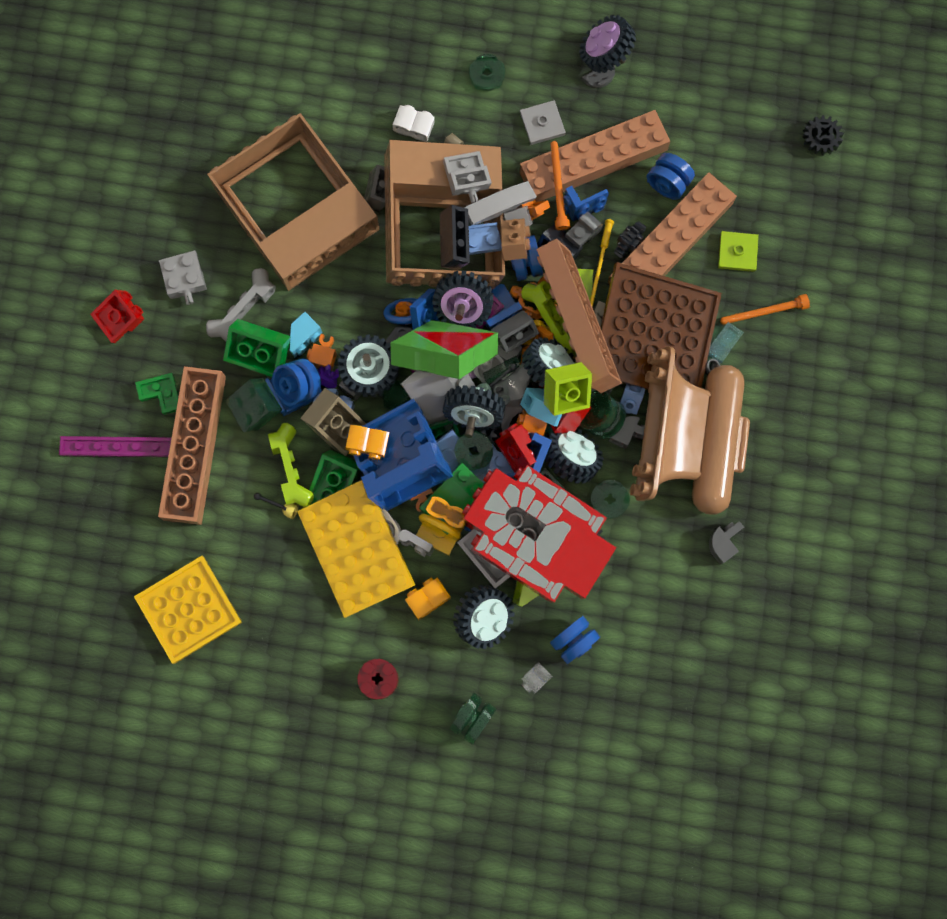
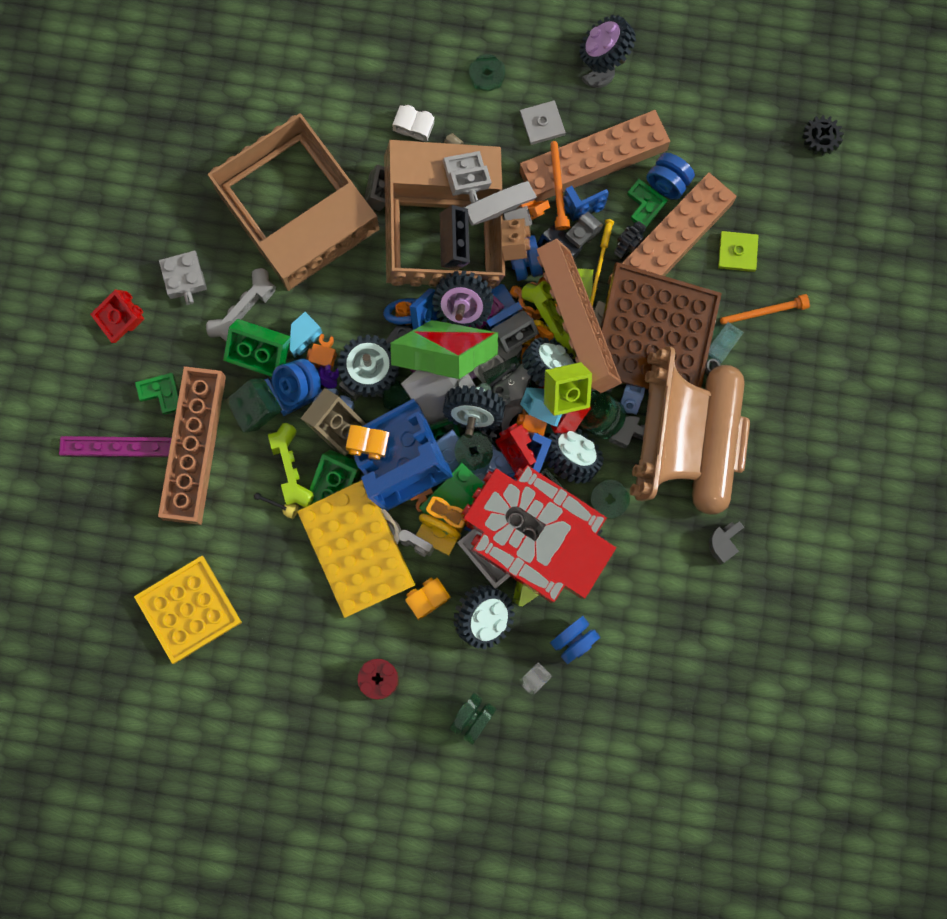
(484, 238): medium blue plate -> none
(650, 202): none -> green plate

